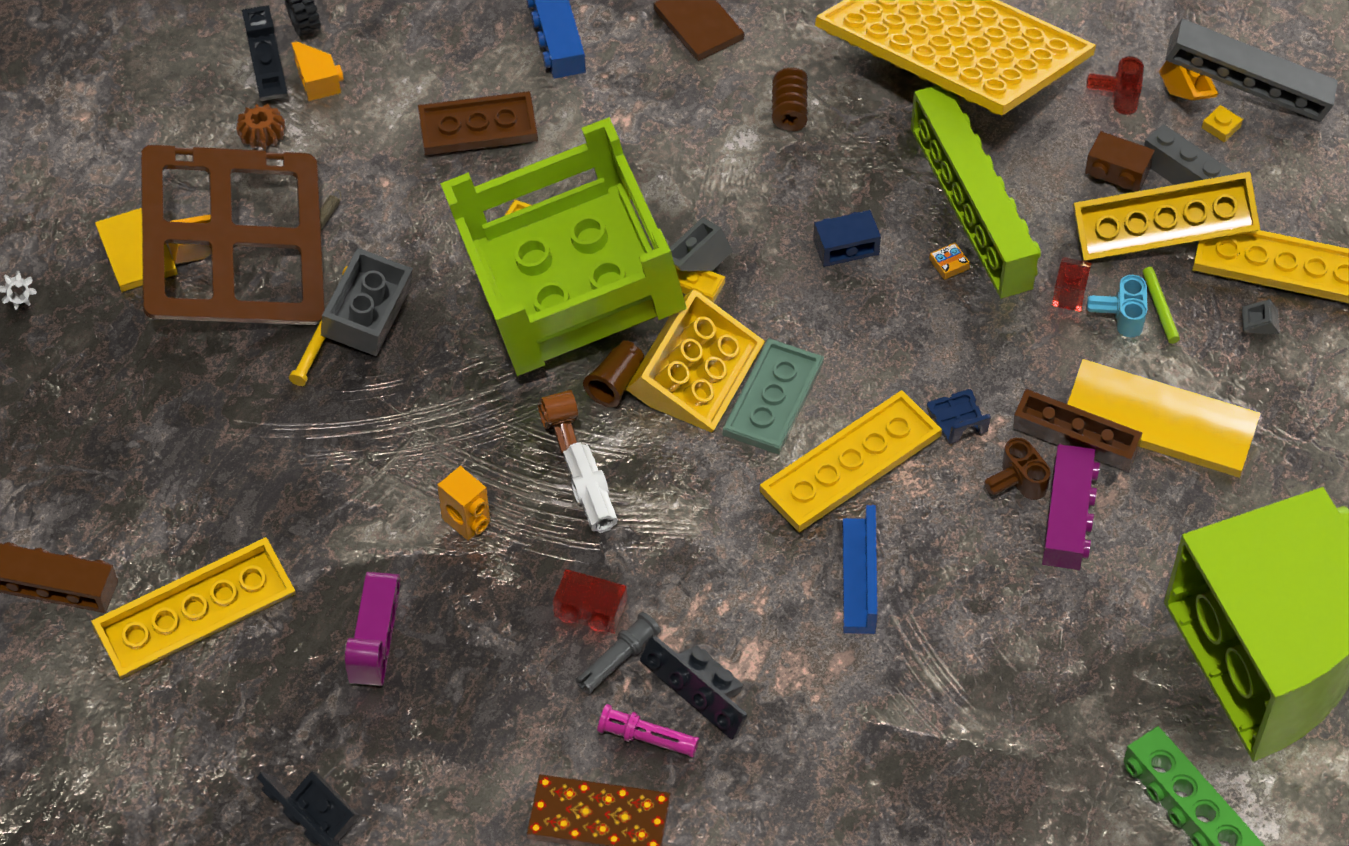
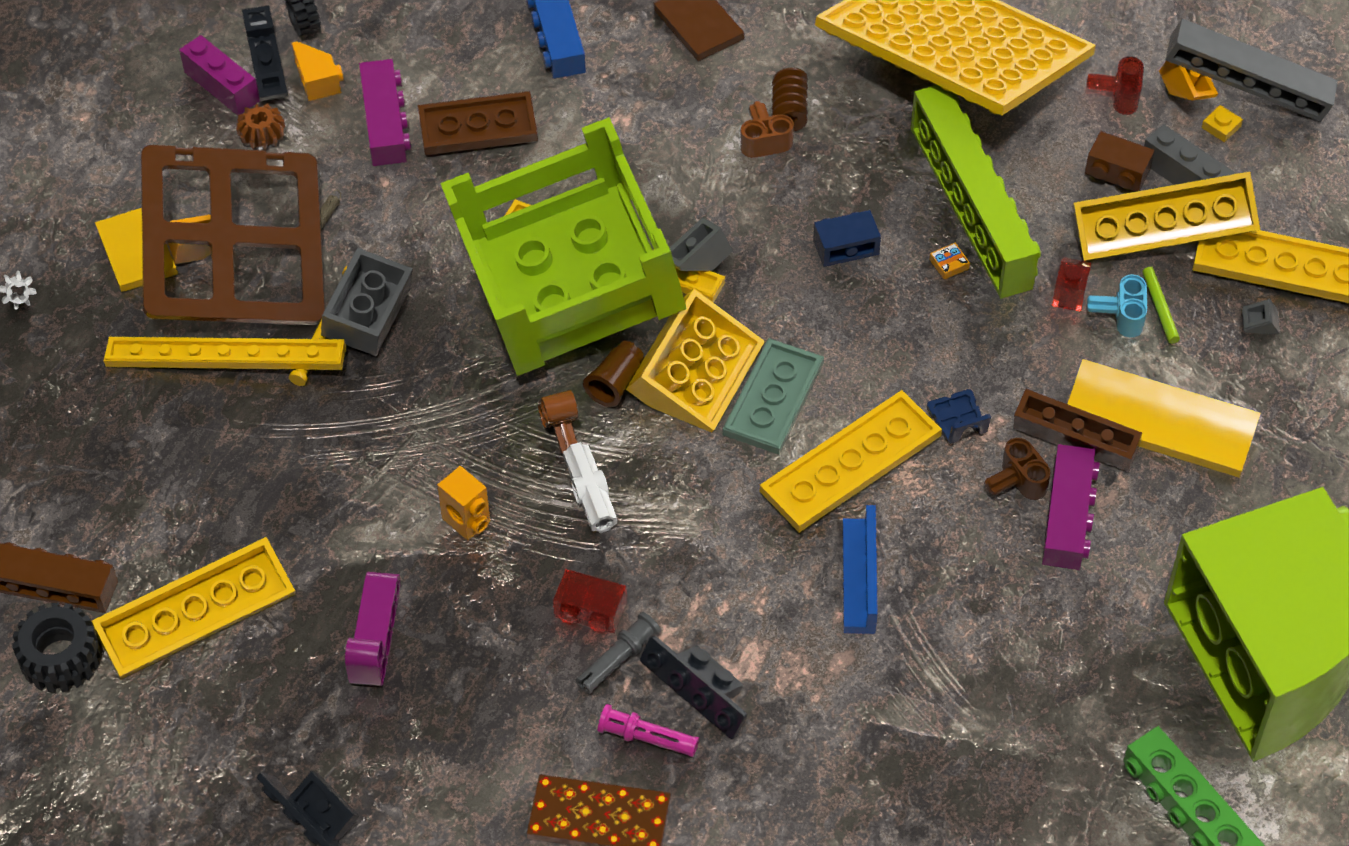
(50, 626): none -> black tyre
(219, 75): none -> magenta brick
(225, 353): none -> yellow tile
(383, 112): none -> magenta brick
(765, 133): none -> dark orange beam

